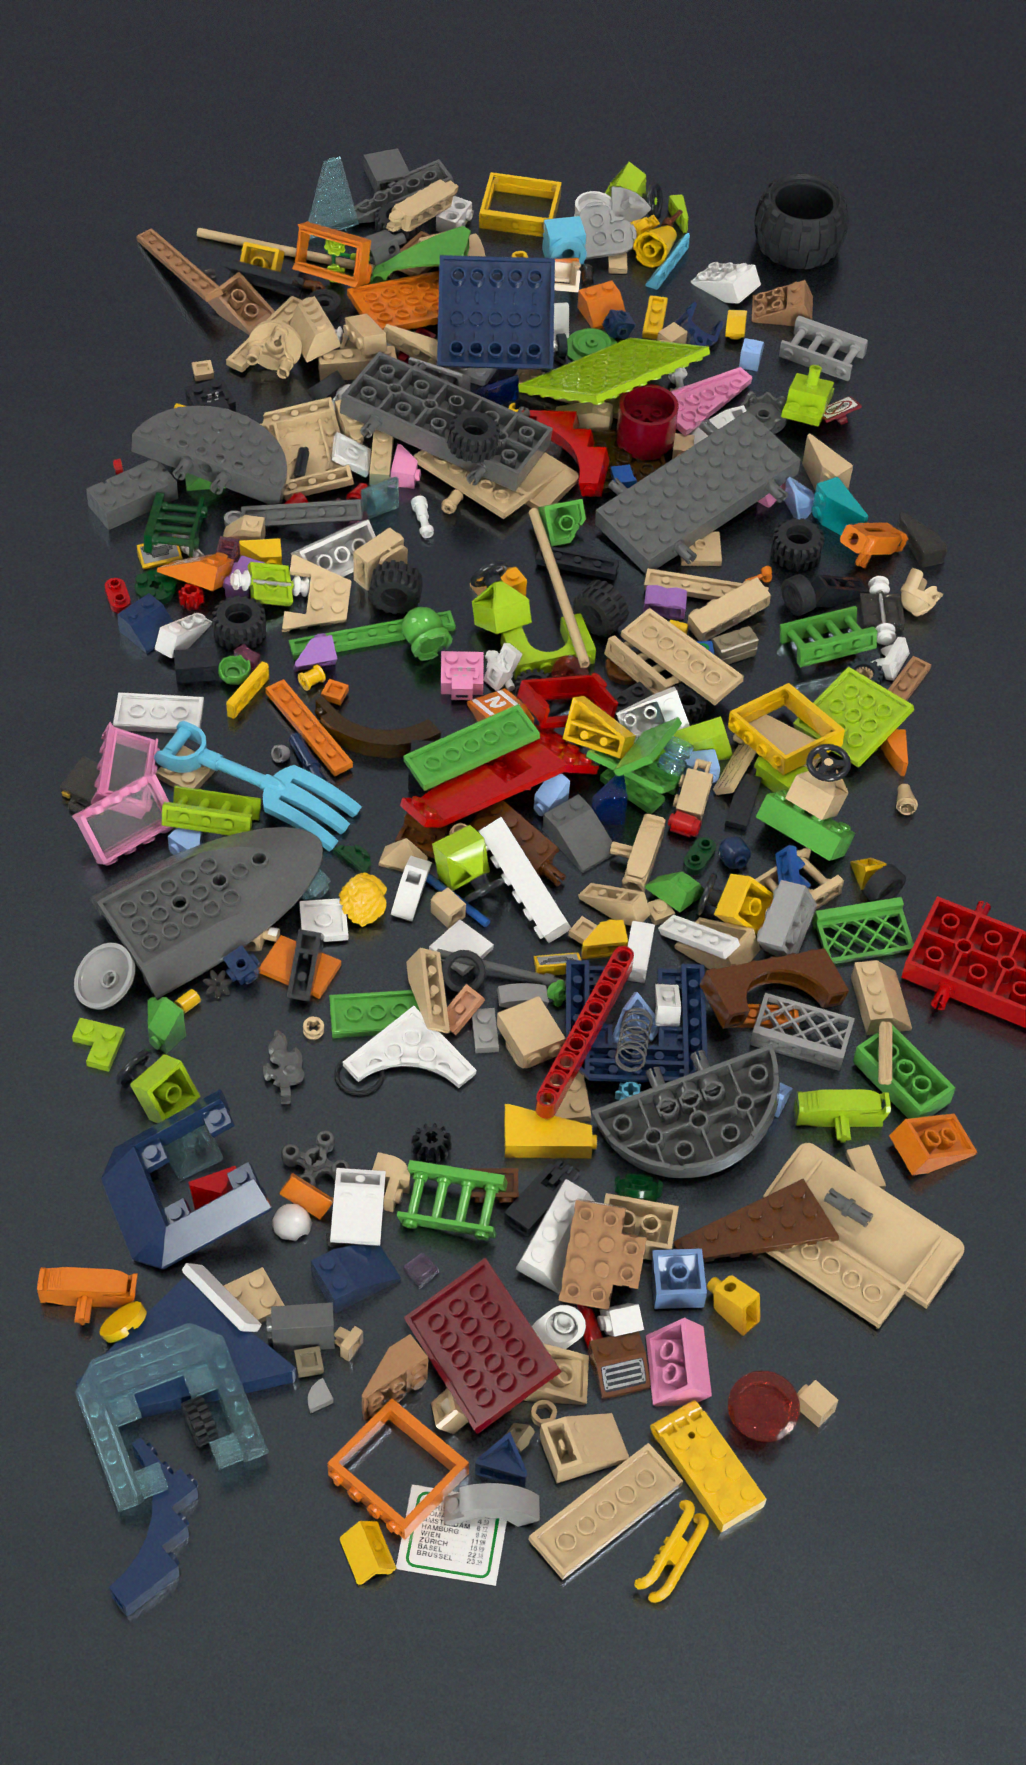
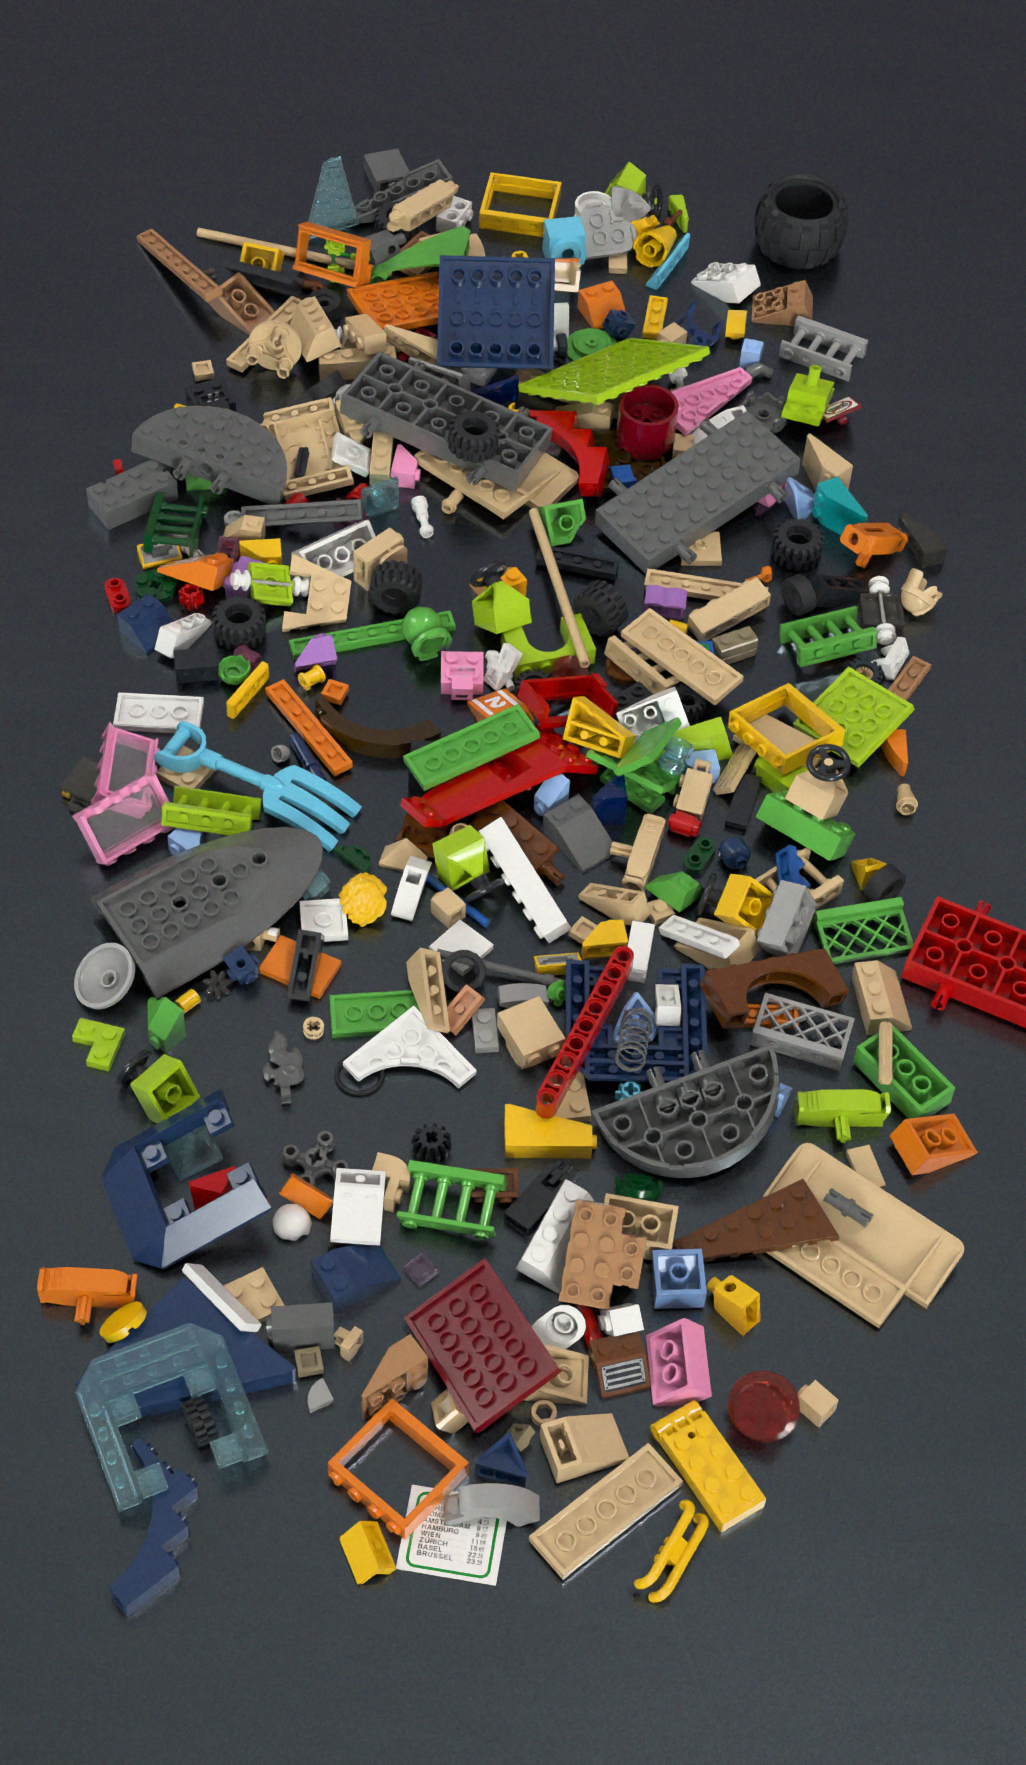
(587, 275): clear smoke pin -> none
(759, 368): none -> dark grey arm

